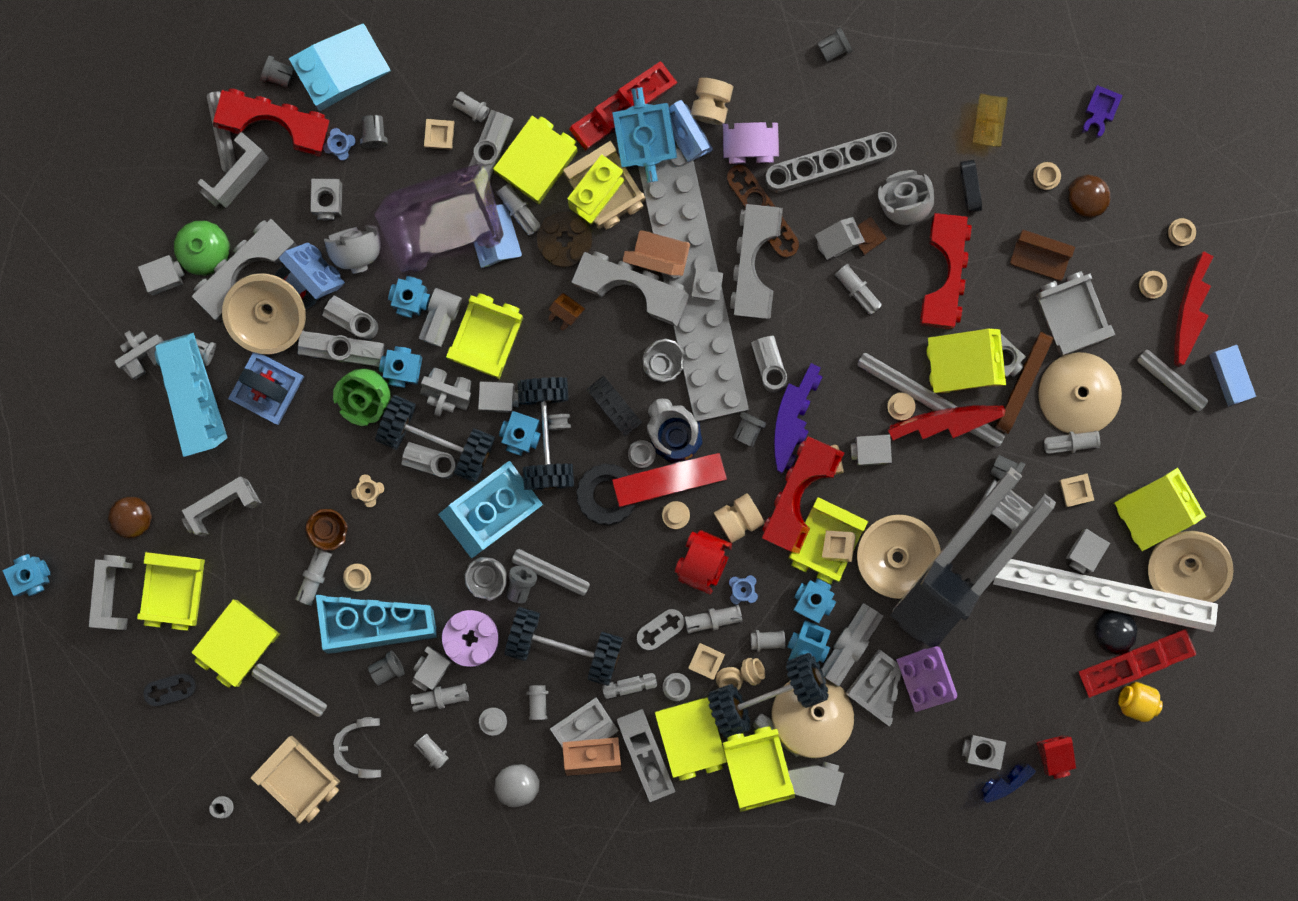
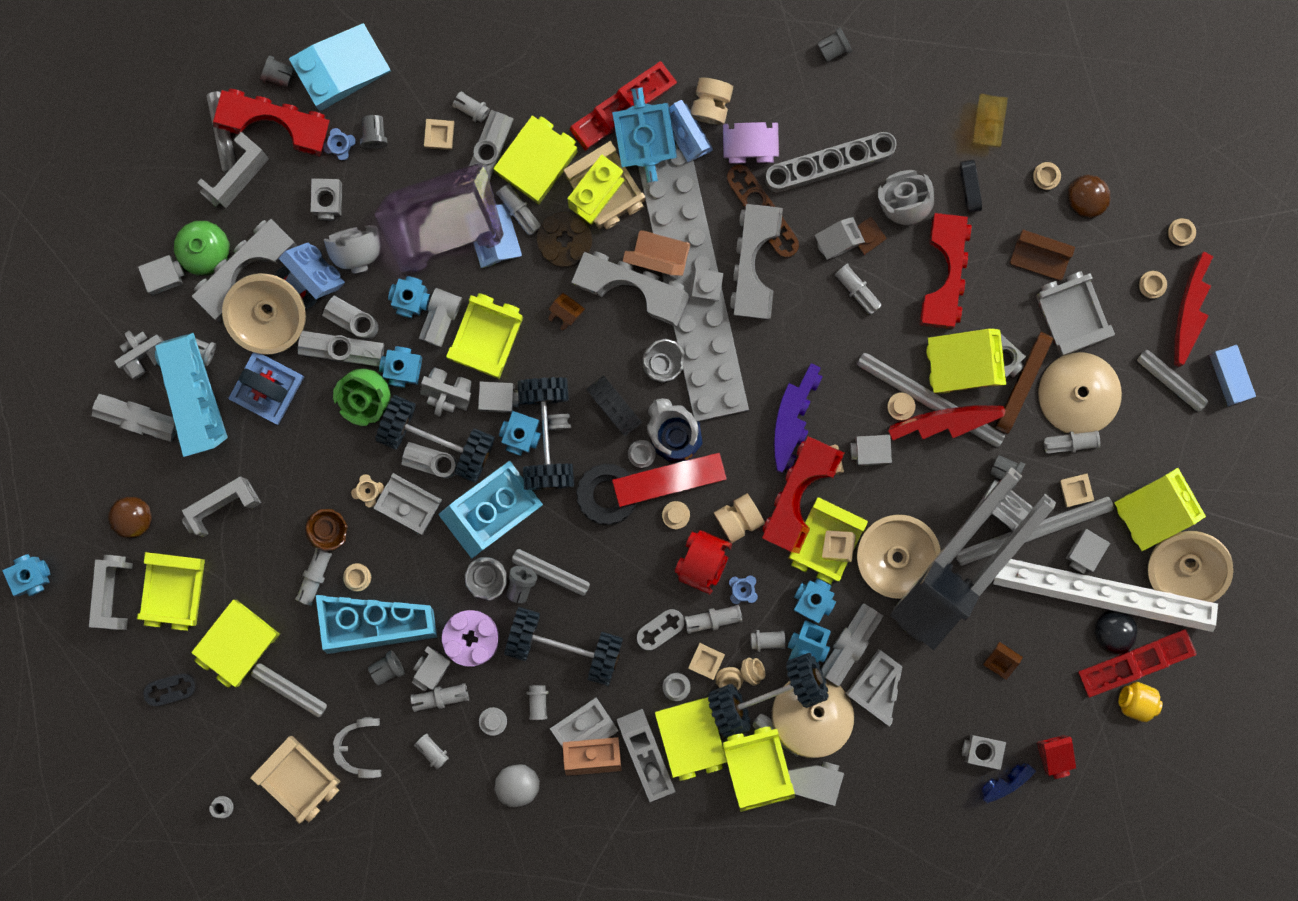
(134, 417): none -> light grey piece
(407, 504): none -> light grey plate
(629, 685): light grey axle -> none
(749, 429): dark grey bush -> none
(769, 361): light grey piece -> none
(927, 678): medium lavender bracket -> none
(1002, 660): none -> reddish brown plate
(1046, 527): none -> light grey axle
(1102, 107): dark purple plate -> none

